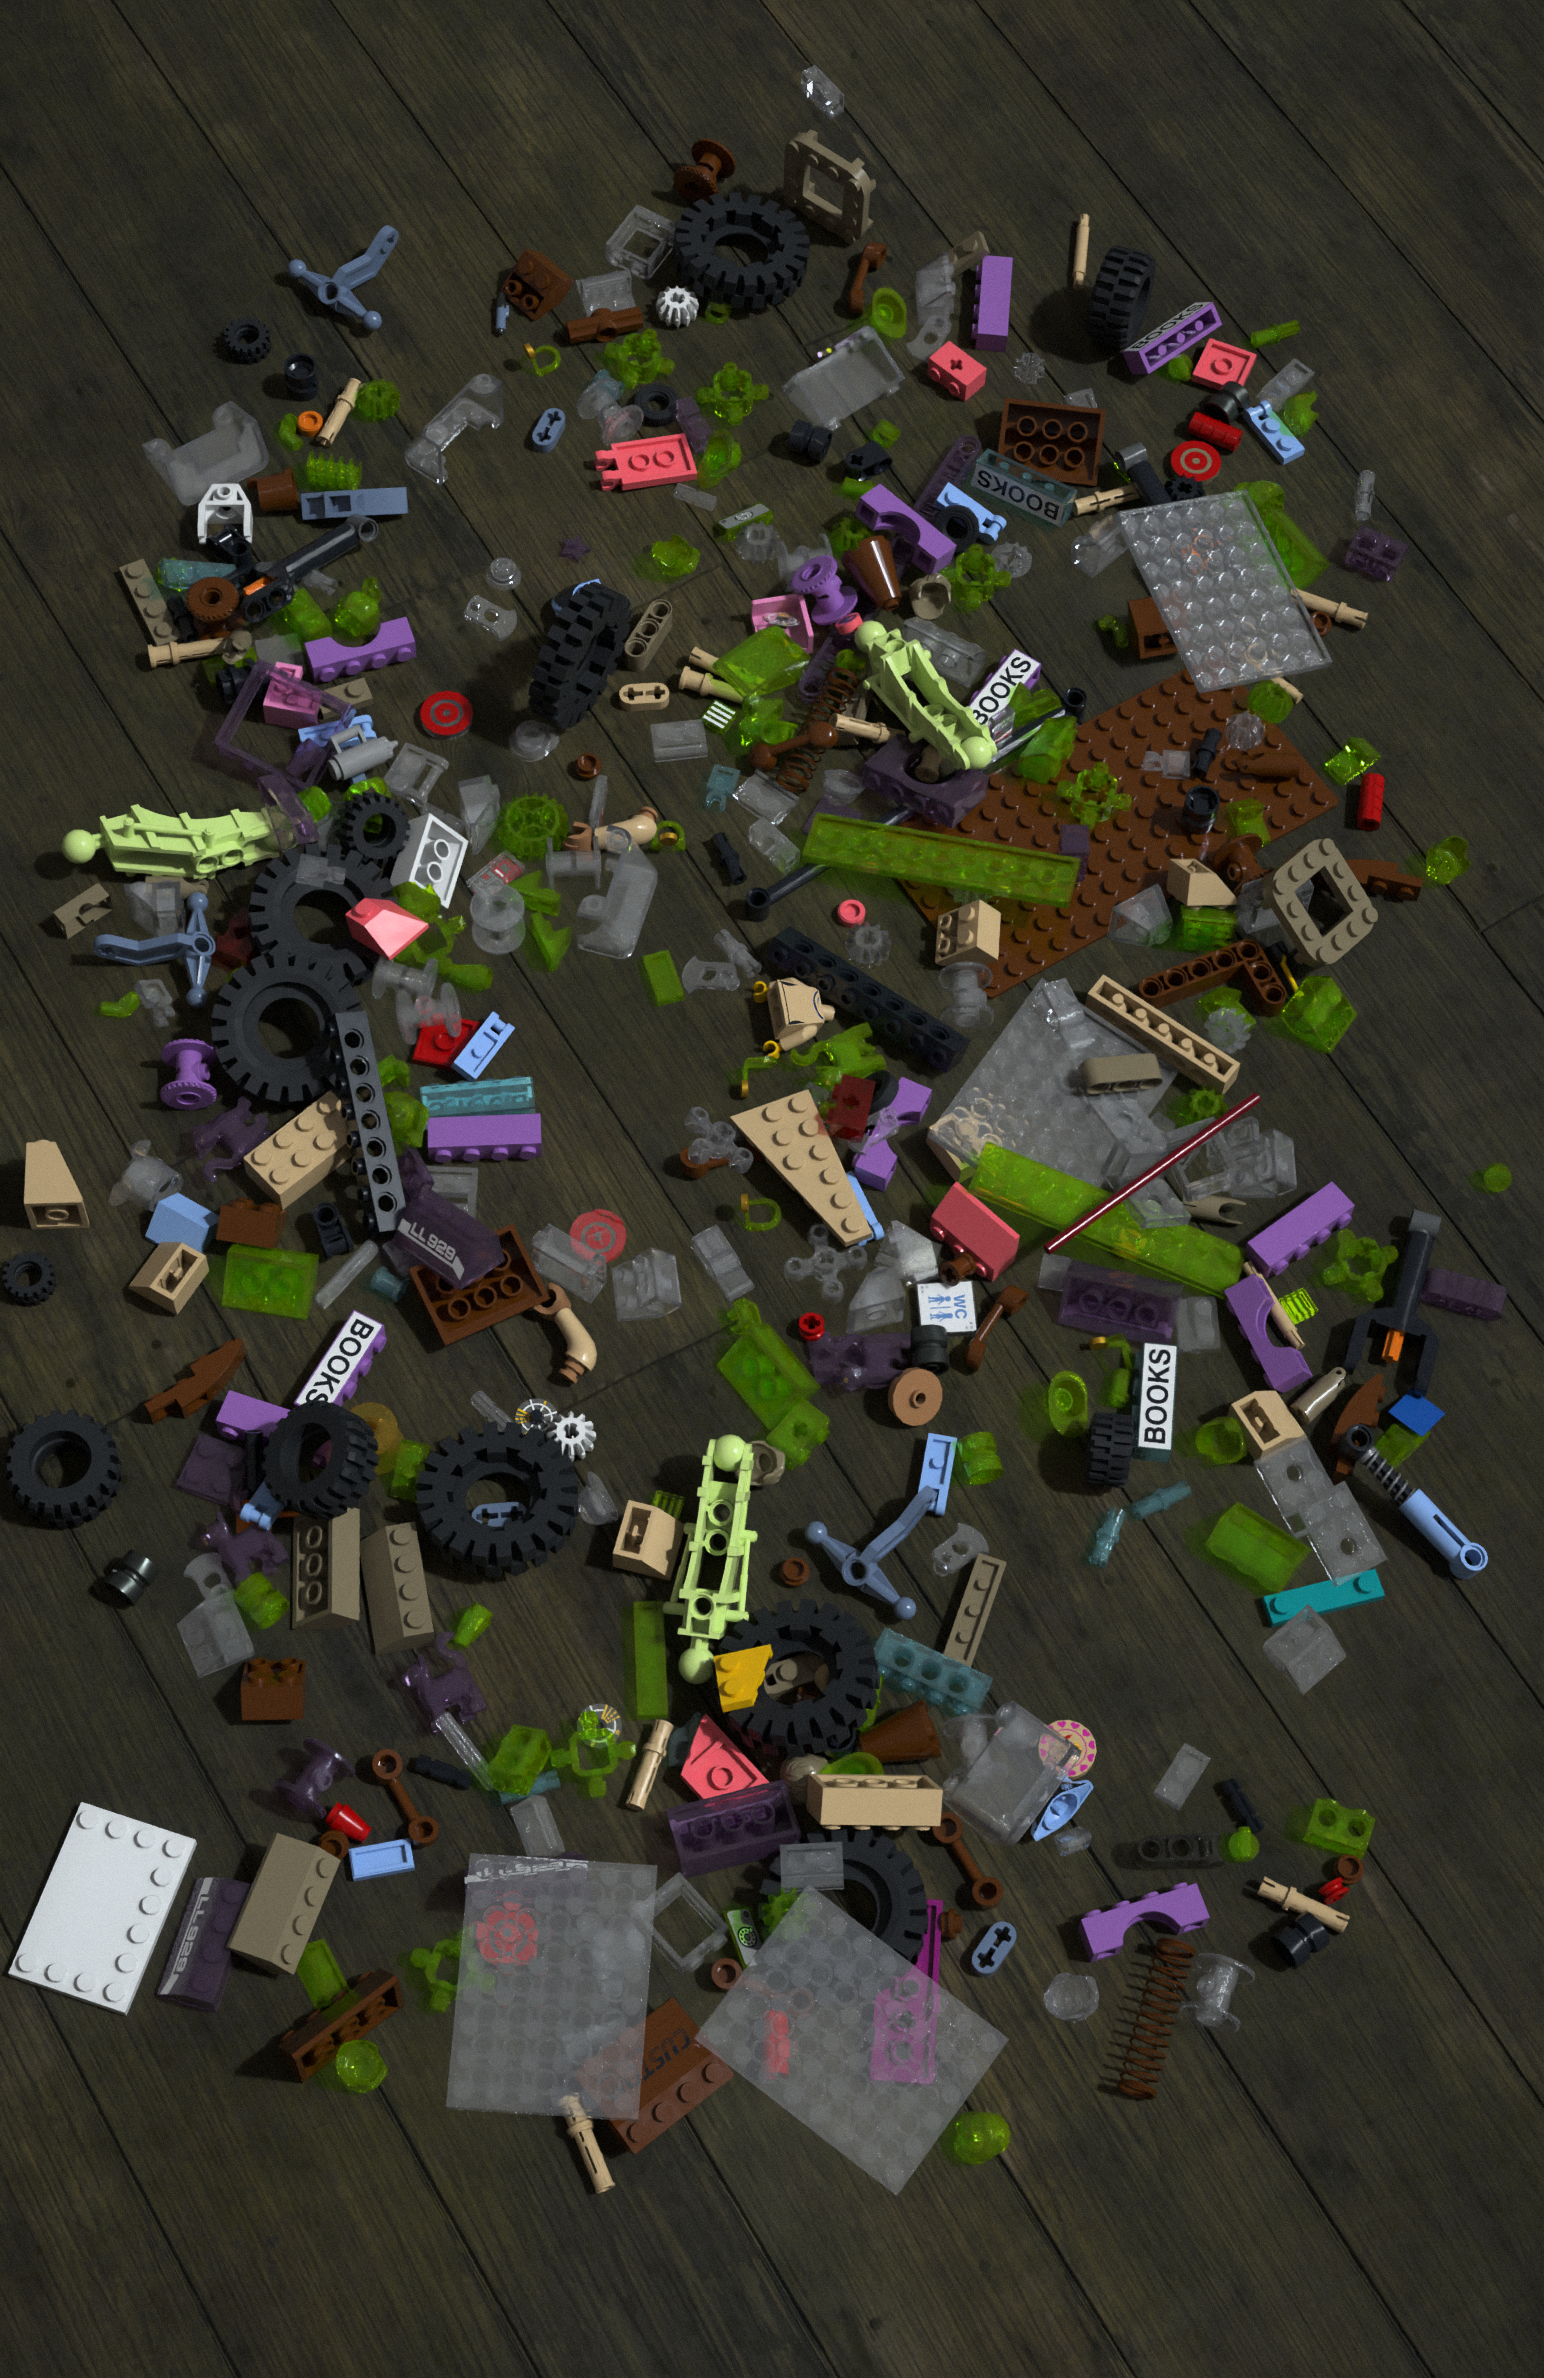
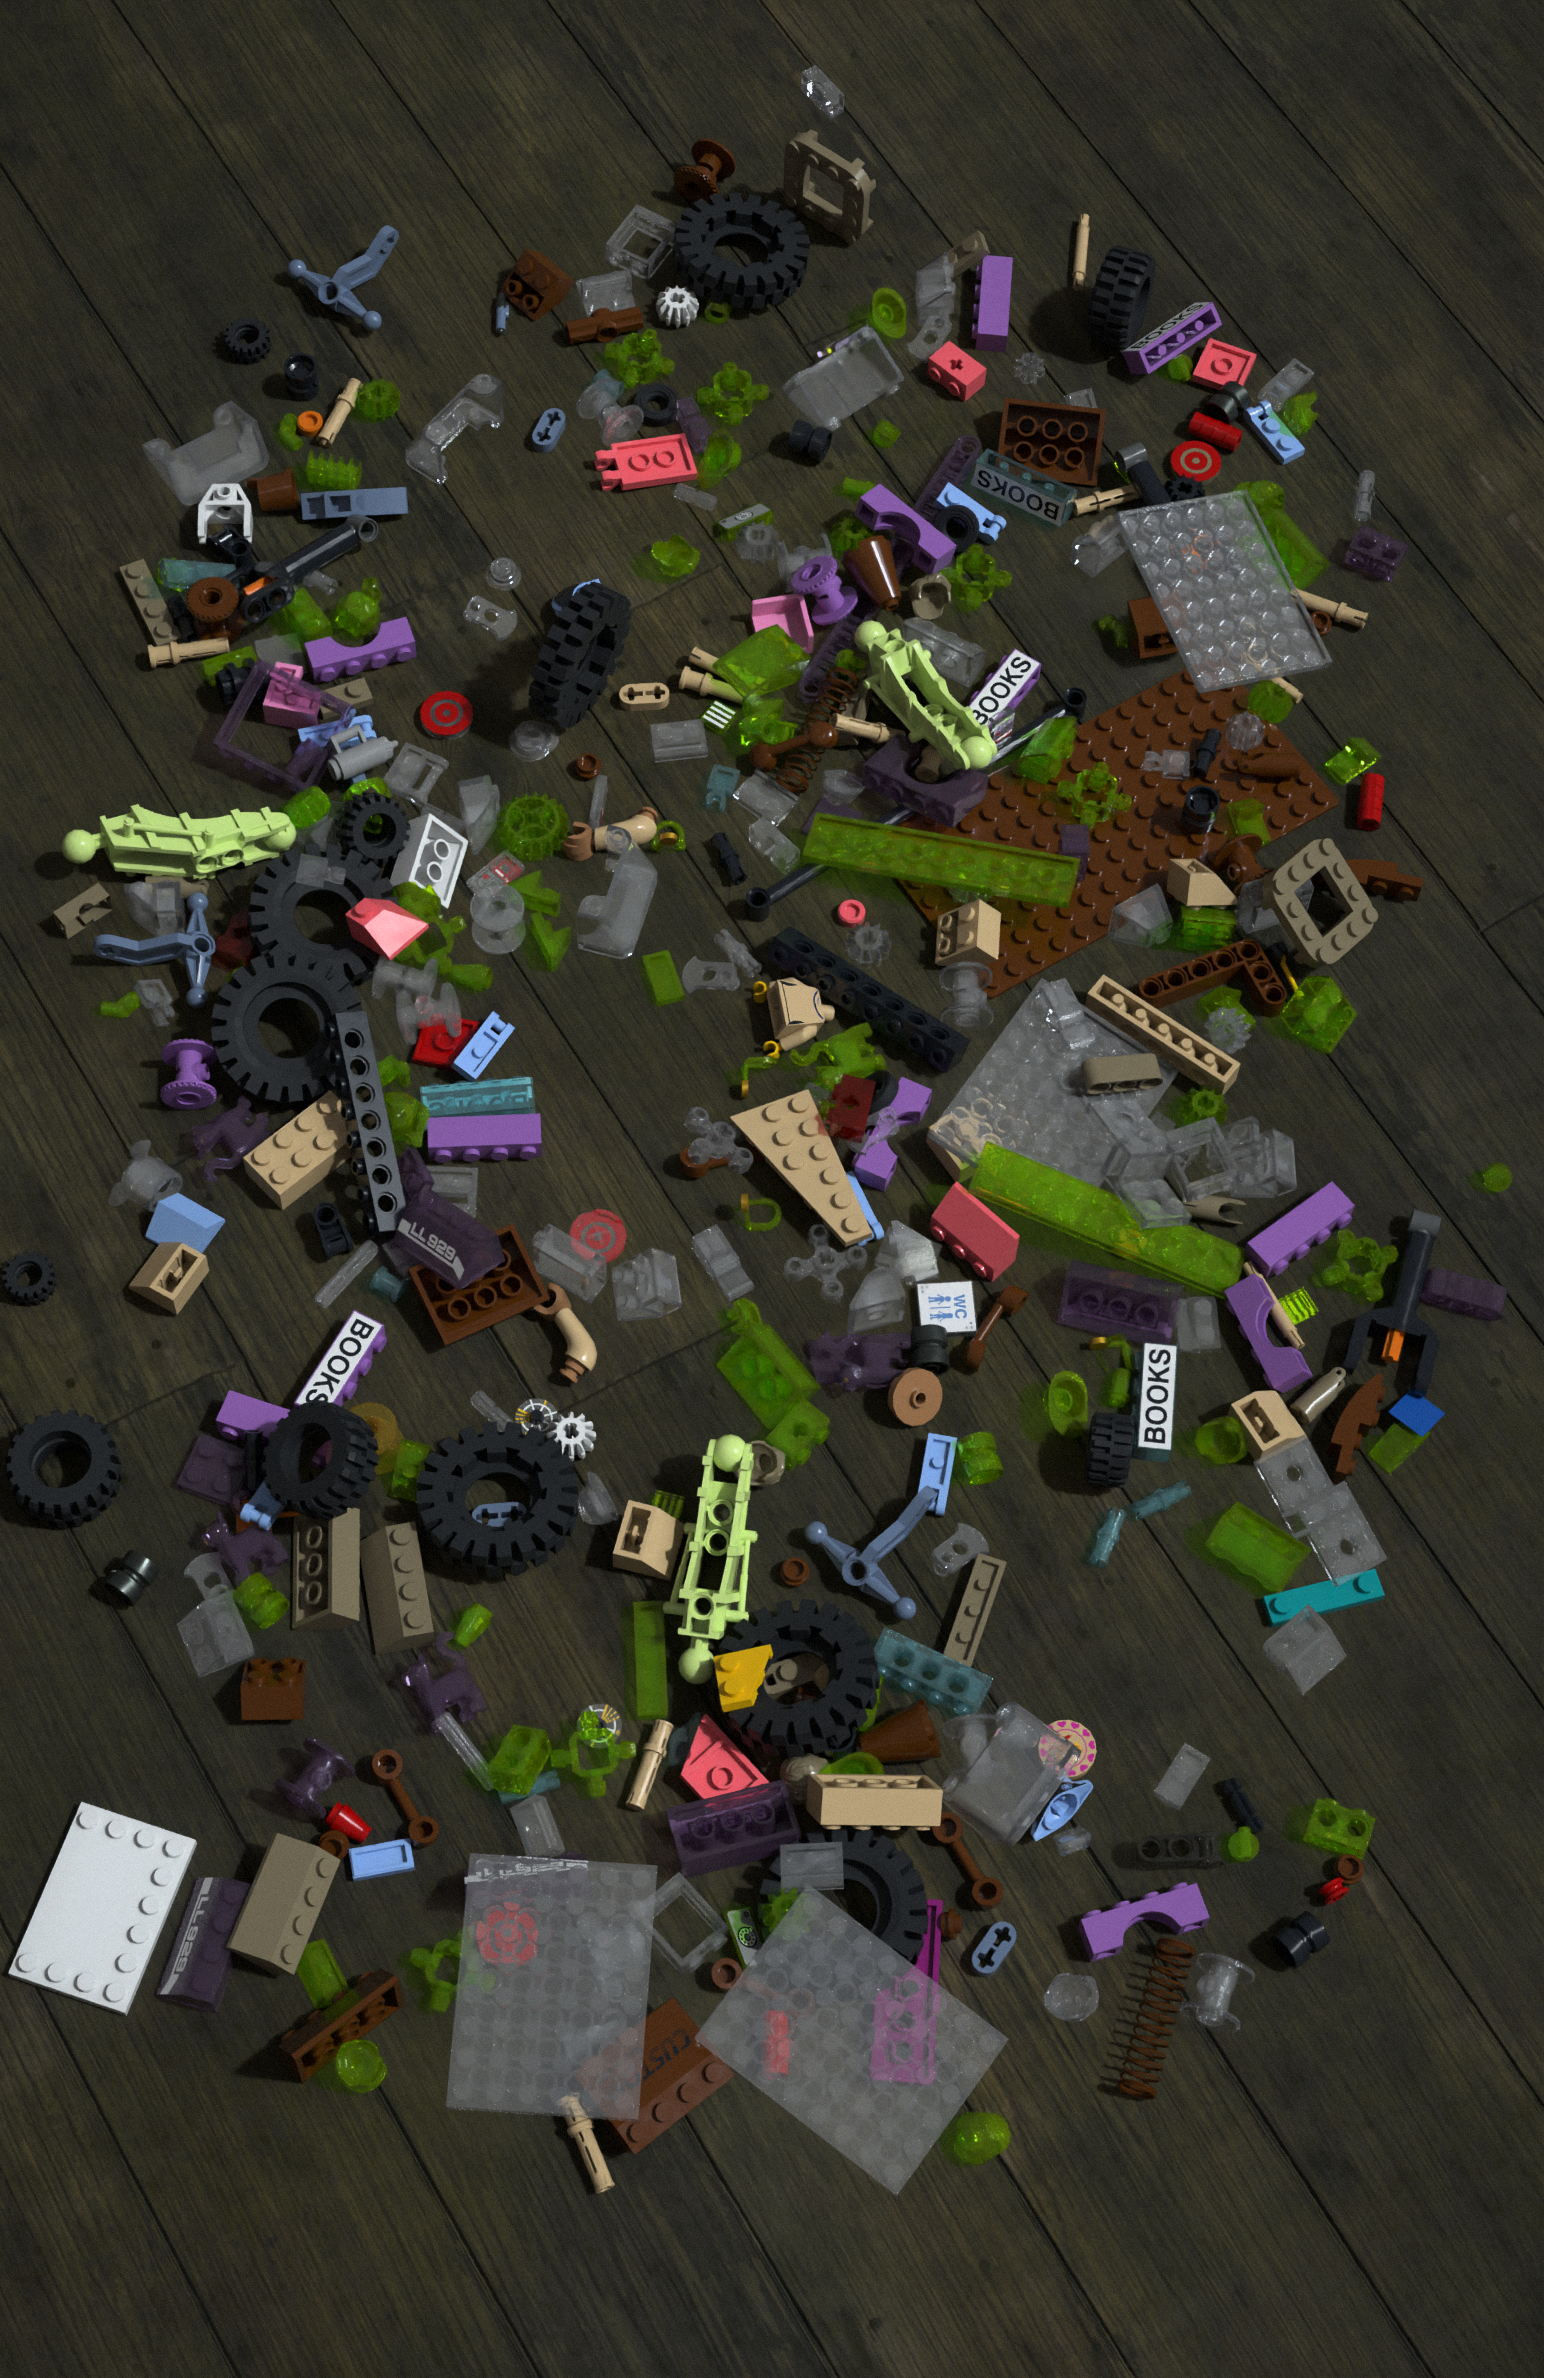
(50, 1190): tan slope -> none
(208, 1378): reddish brown slope -> none
(236, 645): dark tan piece -> none
(250, 1223): reddish brown slope -> none
(270, 1280): clear neon green slope -> none
(287, 813): slope -> none
(444, 1771): black axle -> none
(530, 354): clear neon green piece -> none
(573, 863): clear hose -> none
(574, 548): clear purple piece -> none
(644, 645): dark tan beam -> none
(782, 619): clear piece -> none
(811, 1319): red bush -> none
(848, 623): coral tile -> none
(867, 462): black piece -> none
(872, 256): reddish brown piece -> none
(960, 1267): reddish brown bush -> none
(1019, 565): clear gear -> none
(1031, 707): clear neon green slope -> none
(1053, 1271): clear slope -> none
(1151, 1173): dark red piece -> none
(1274, 333): clear neon green axle -> none
(1299, 1903): tan pin -> none
(1415, 1505): piece -> none
(1447, 859): clear neon green hair -> none

